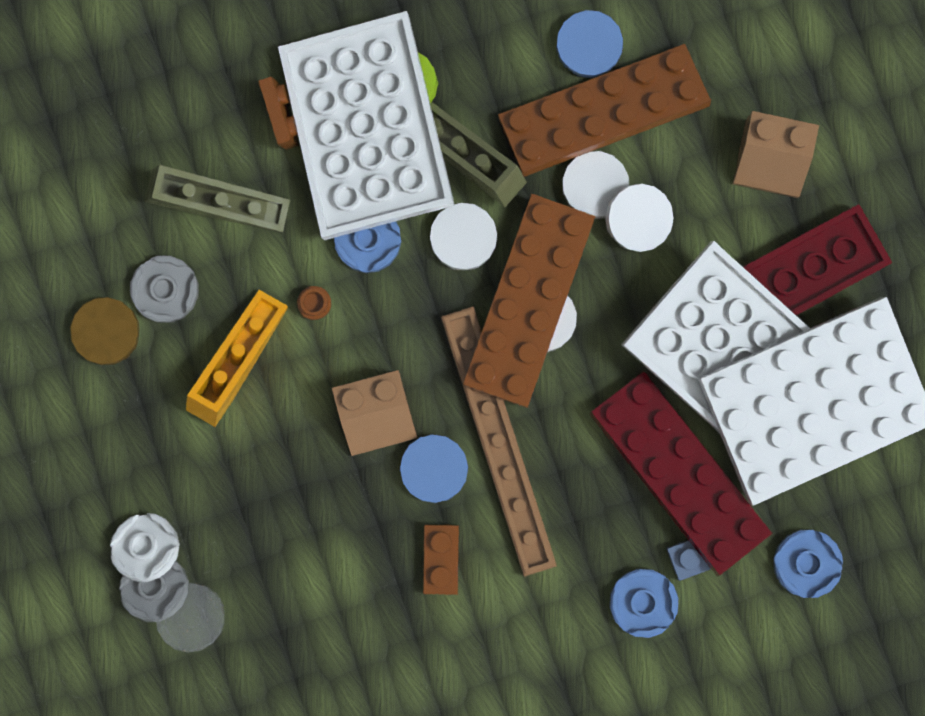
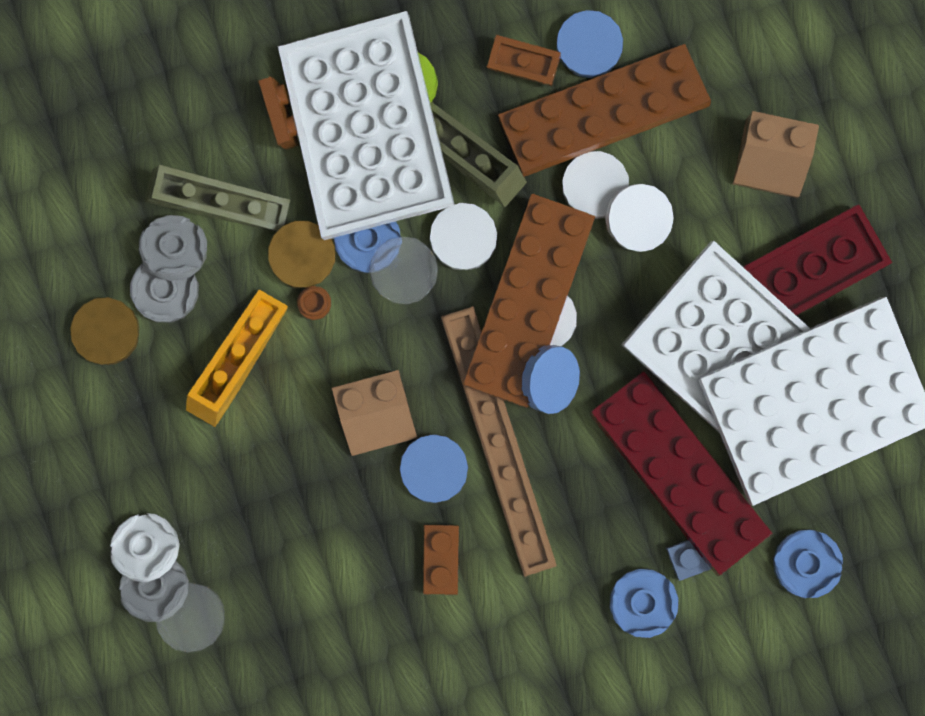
(173, 247): none -> light grey tile
(301, 255): none -> pearl gold tile
(403, 270): none -> clear tile
(524, 60): none -> dark orange plate
(551, 379): none -> medium blue tile

